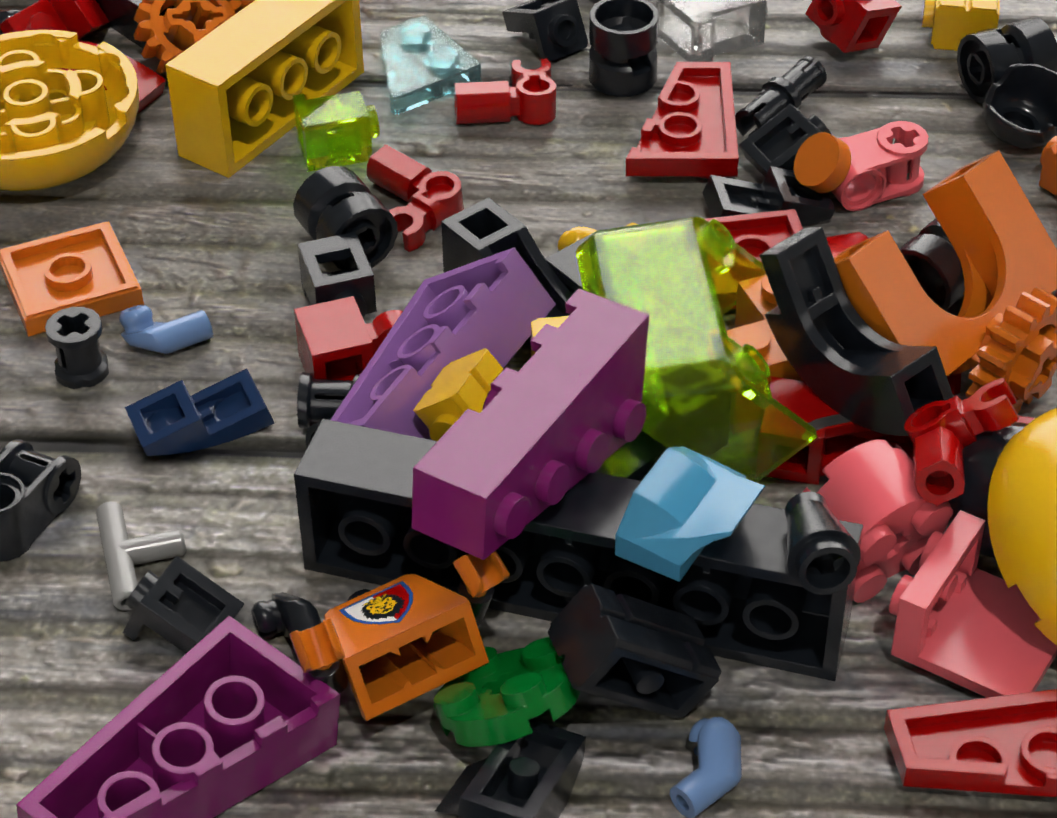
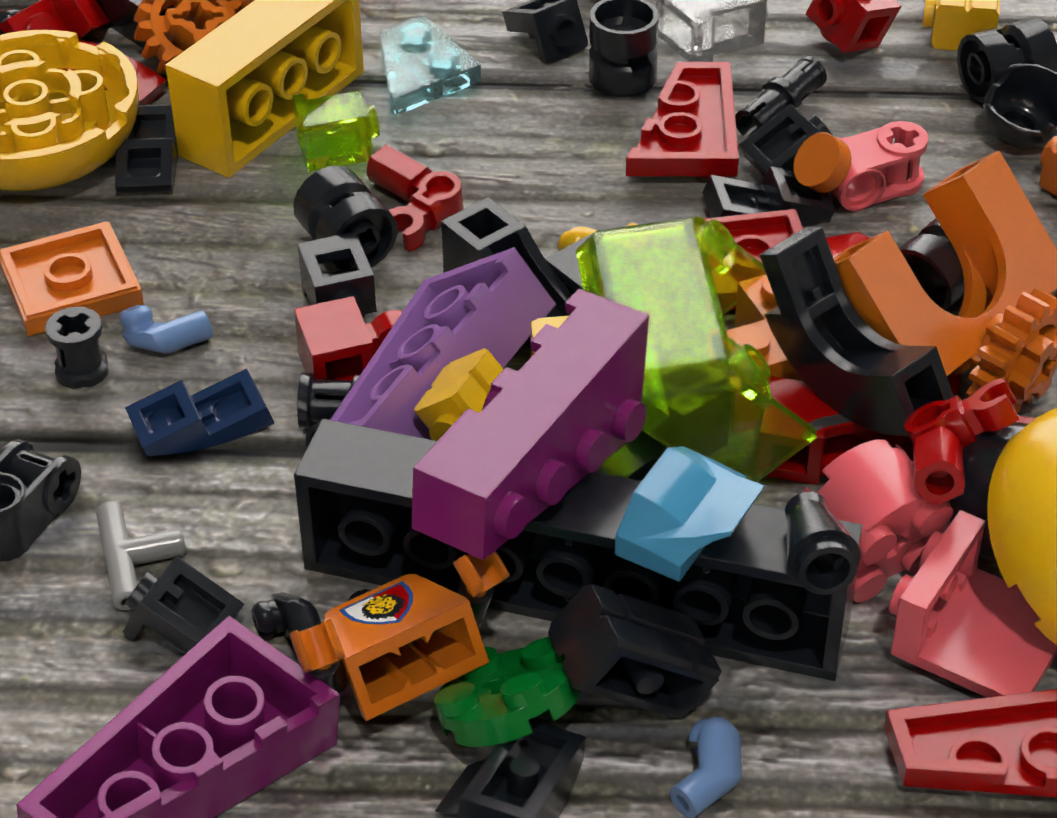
(149, 154): none -> black slope
(529, 98): red bar -> none

